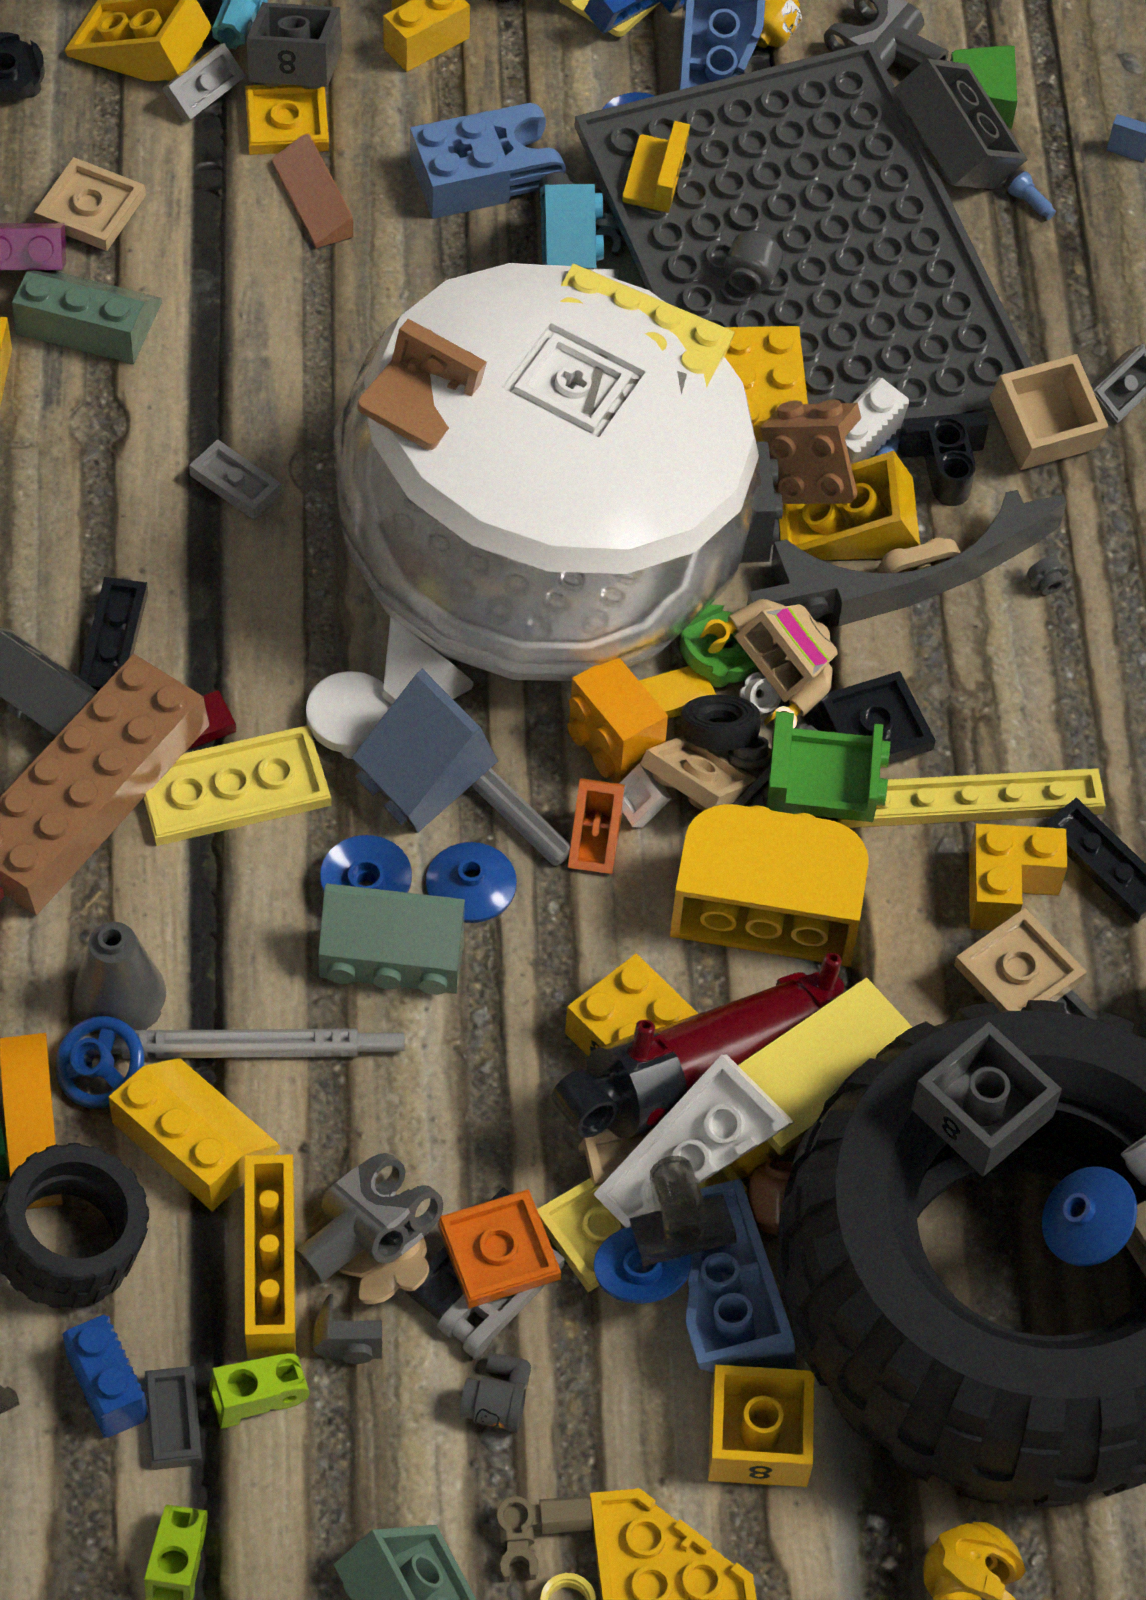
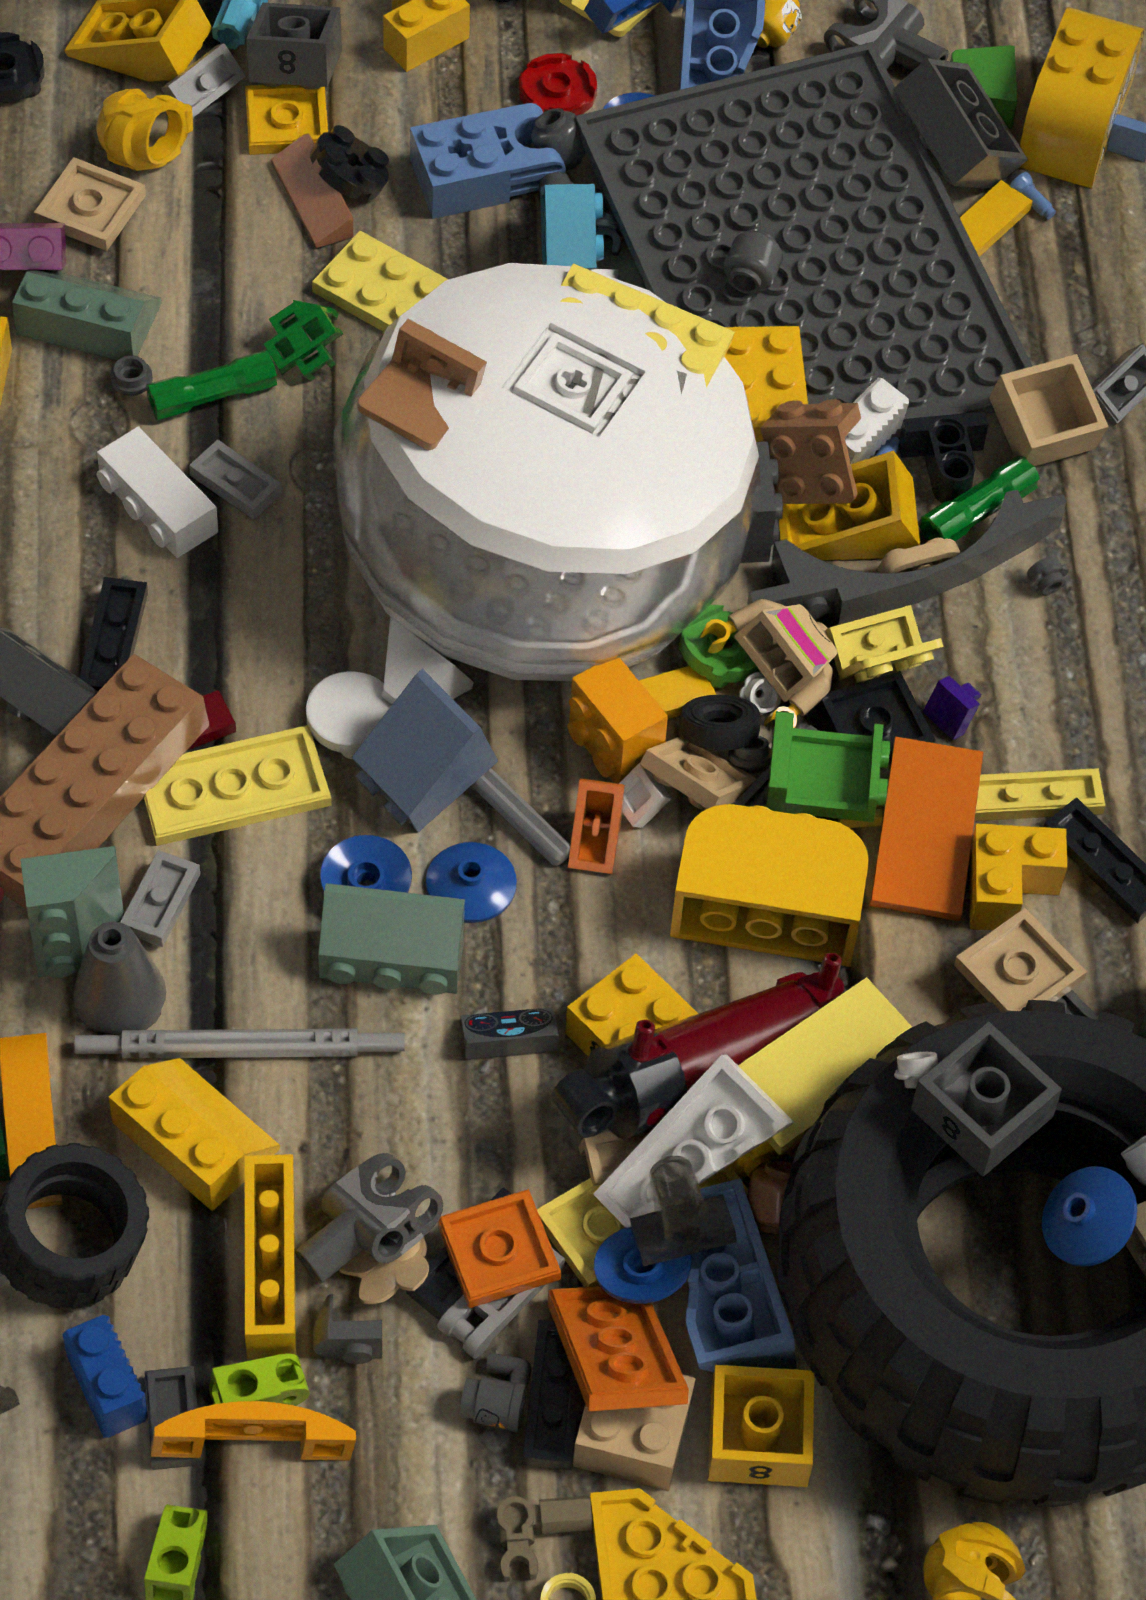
(65, 903): none -> sand green slope
(83, 1052): blue piece -> none
(127, 123): none -> yellow helmet
(133, 368): none -> dark grey plate
(156, 492): none -> white brick
(161, 897): none -> light grey plate
(182, 393): none -> green axle
(254, 1420): none -> light orange slope
(294, 341): none -> green piece
(350, 163): none -> black plate
(374, 281): none -> light yellow plate
(509, 1033): none -> slope
(551, 1403): none -> black plate
(558, 83): none -> red tile
(559, 131): none -> dark grey head
(616, 1350): none -> orange tile
(634, 1442): none -> tan piece
(656, 169): yellow panel -> none
(877, 642): none -> light yellow bracket
(914, 1066): none -> white plate
(927, 829): none -> orange tile
(952, 706): none -> dark purple tile
(956, 517): none -> green axle
(994, 215): none -> yellow tile
(1079, 96): none -> yellow brick

